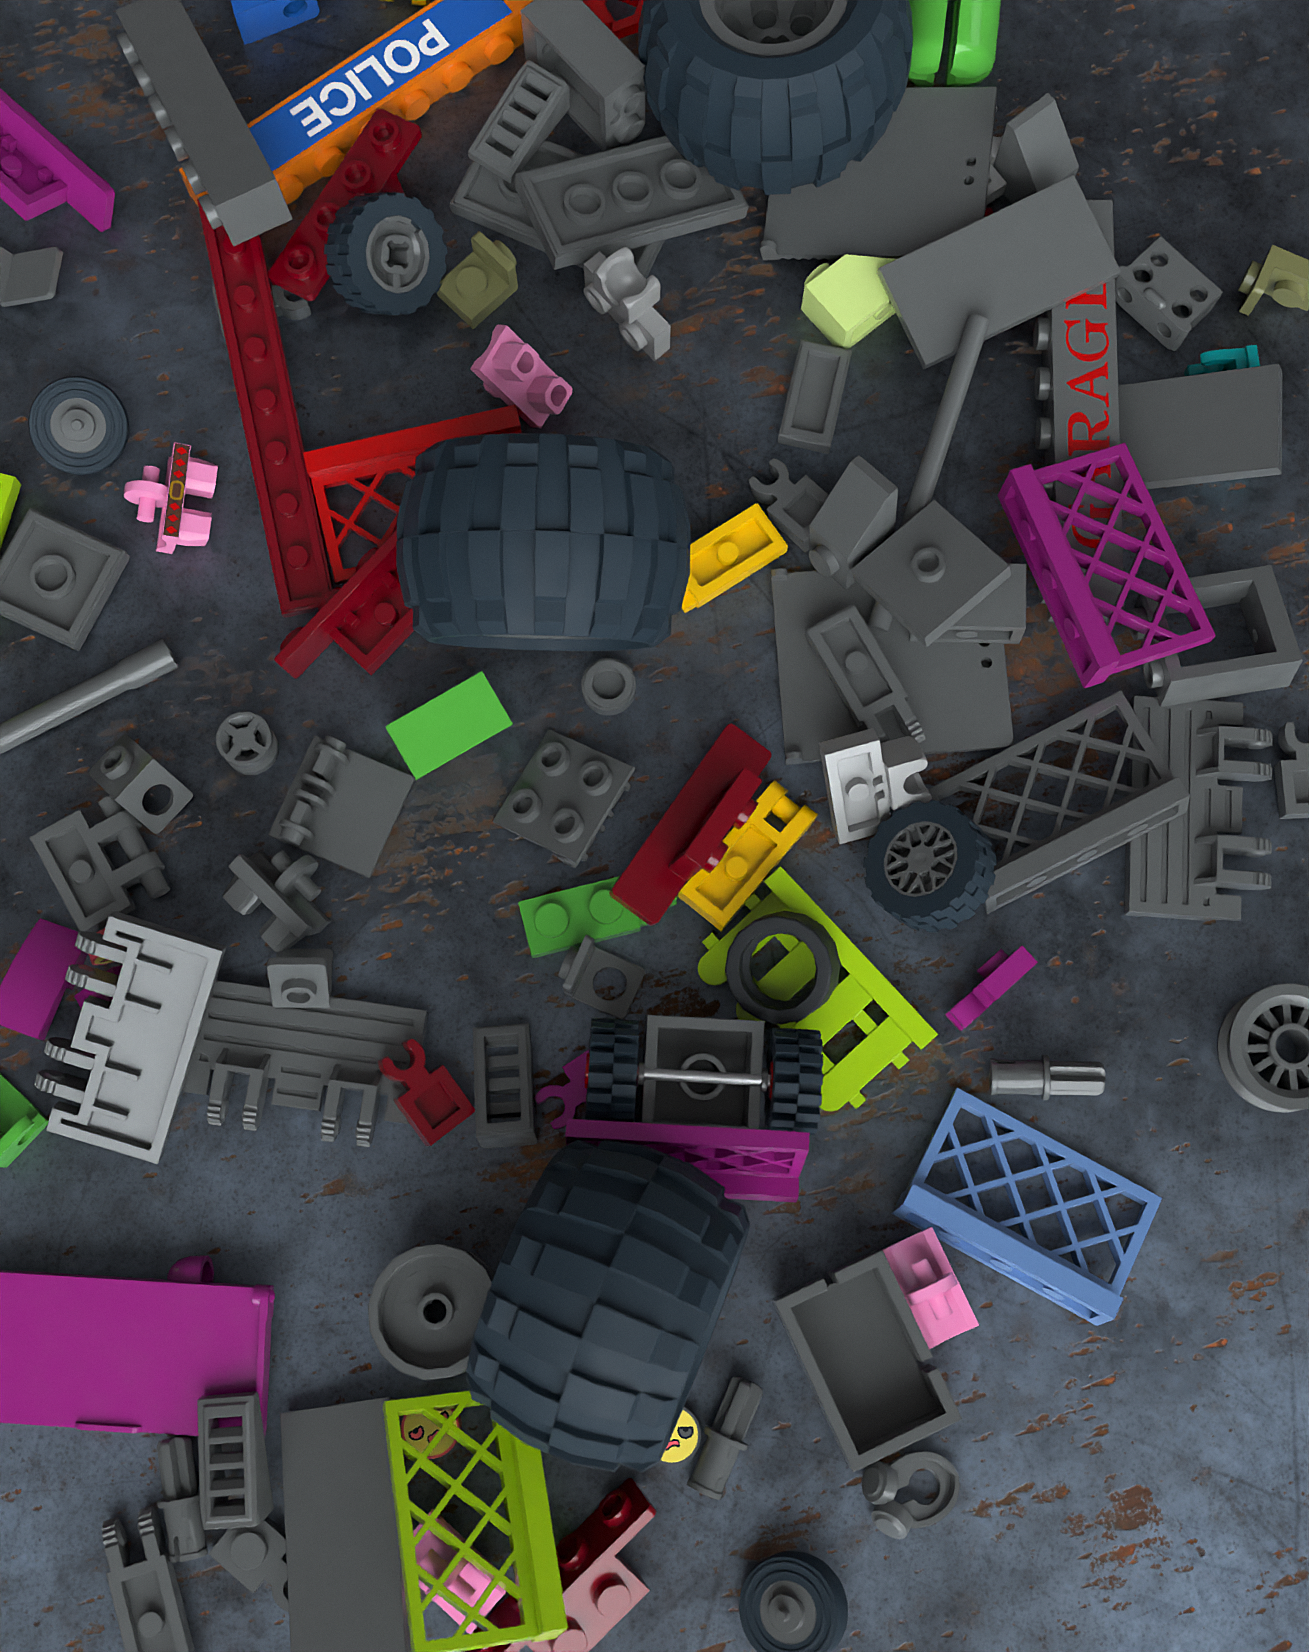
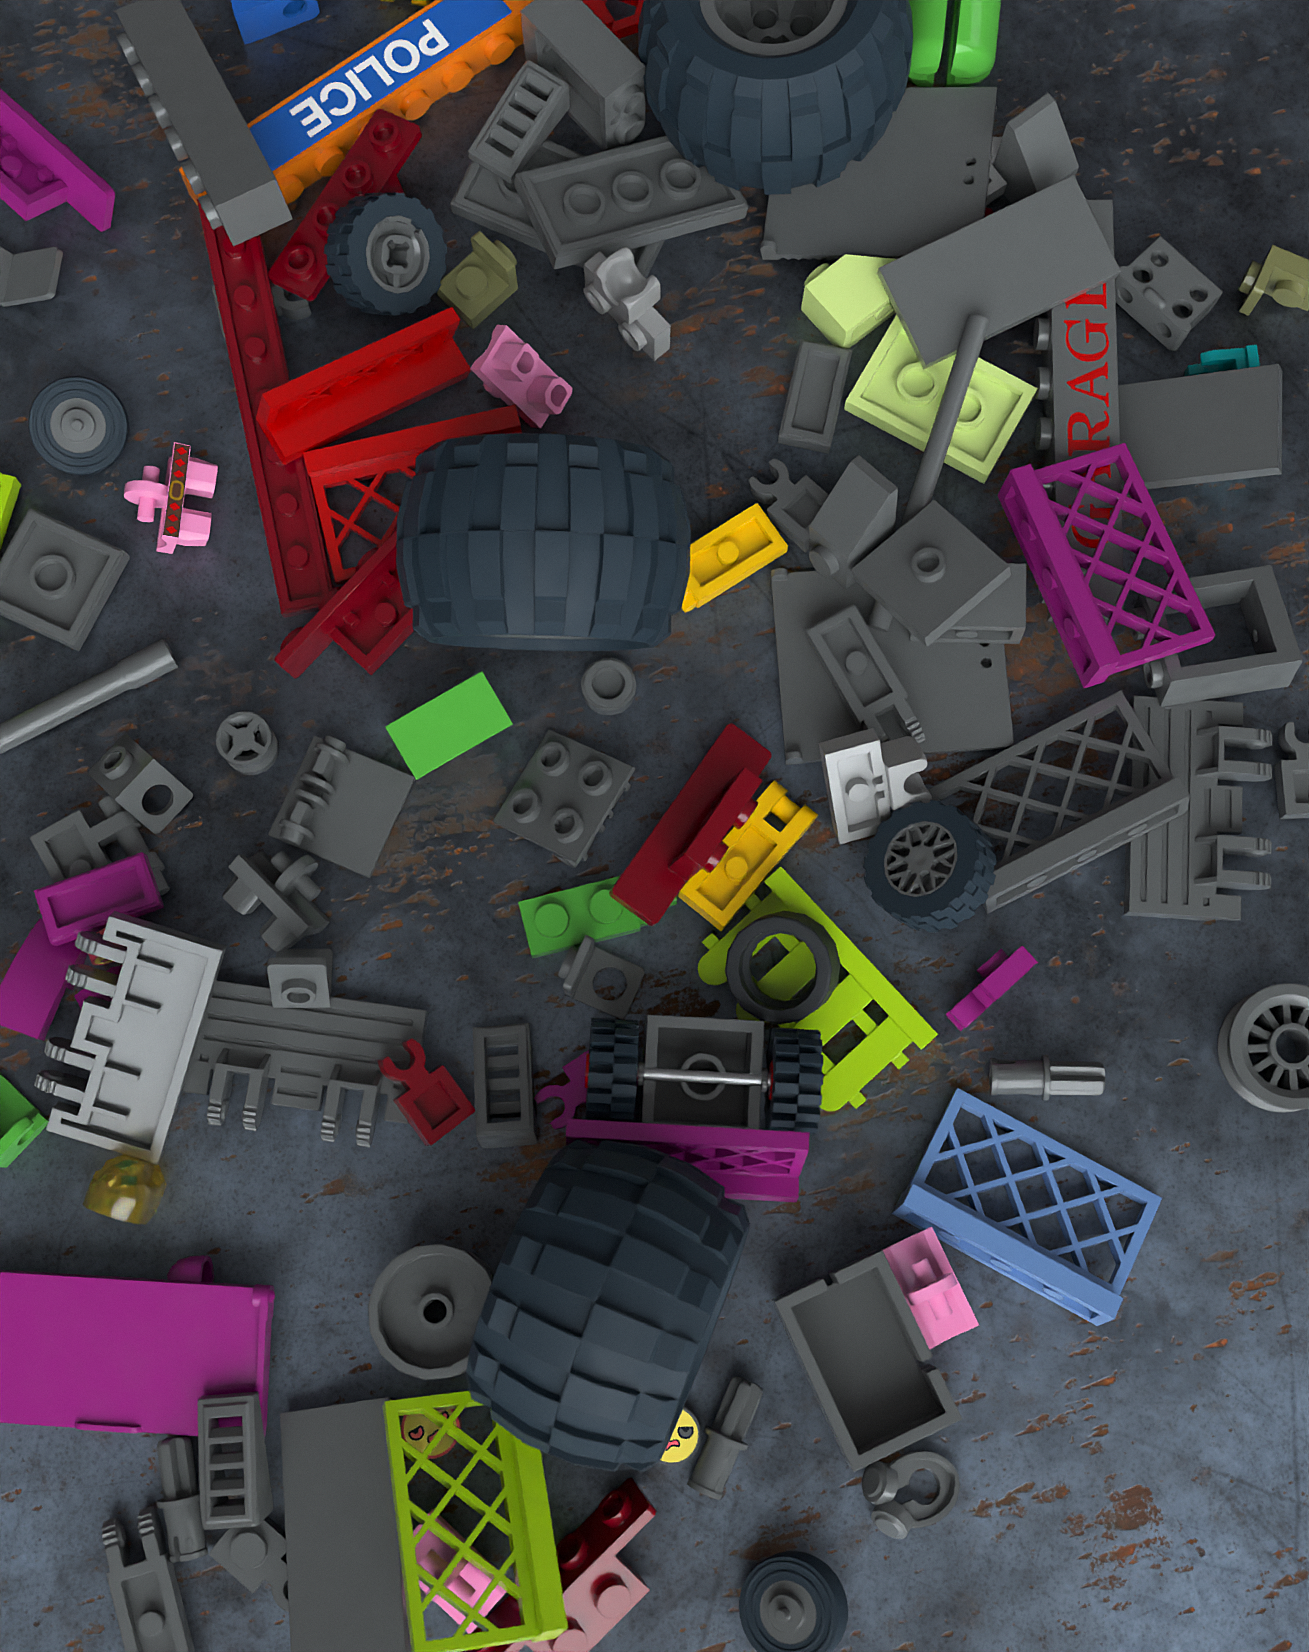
(90, 898): none -> magenta tile
(126, 1189): none -> clear yellow rock
(362, 387): none -> red fence
(905, 400): none -> yellowish green plate

